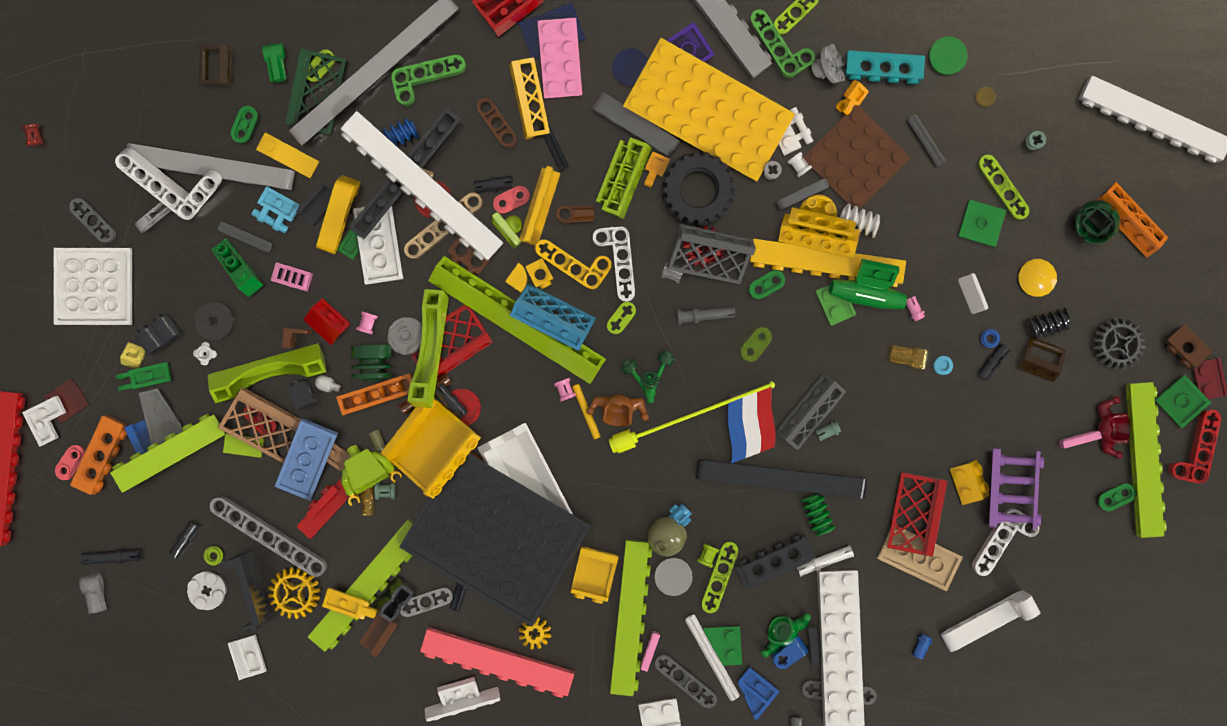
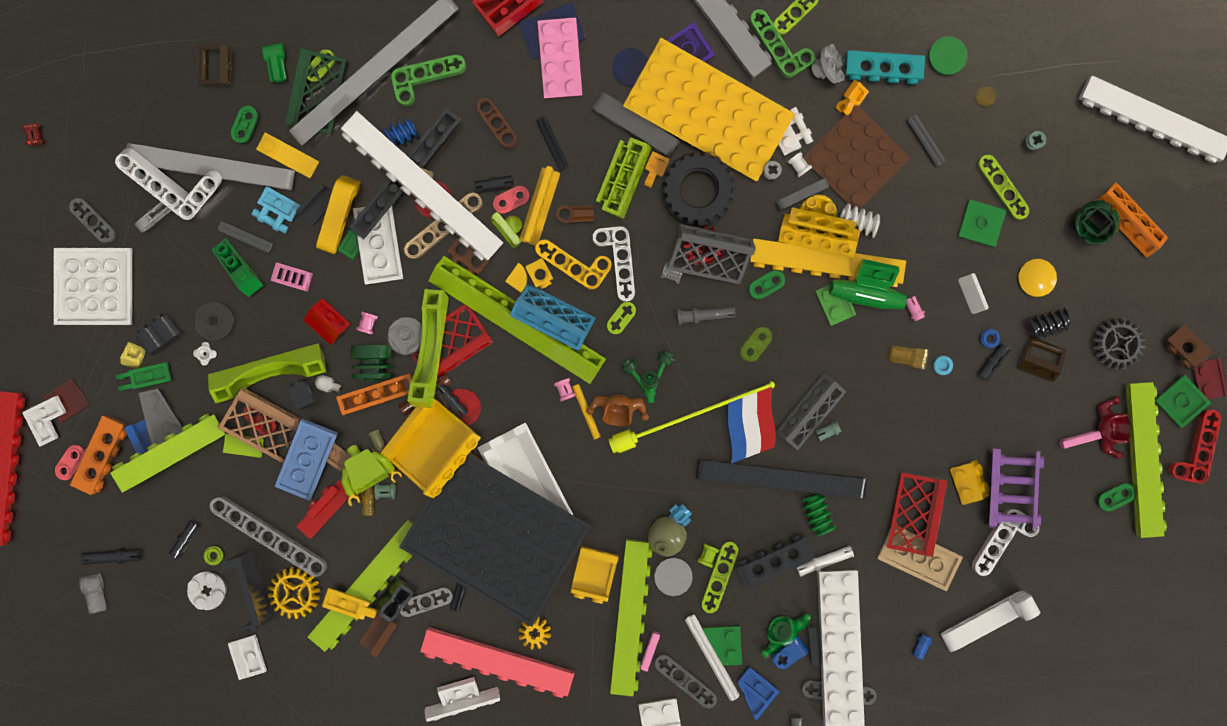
(290, 337): reddish brown panel -> none
(521, 98): yellow fence -> none

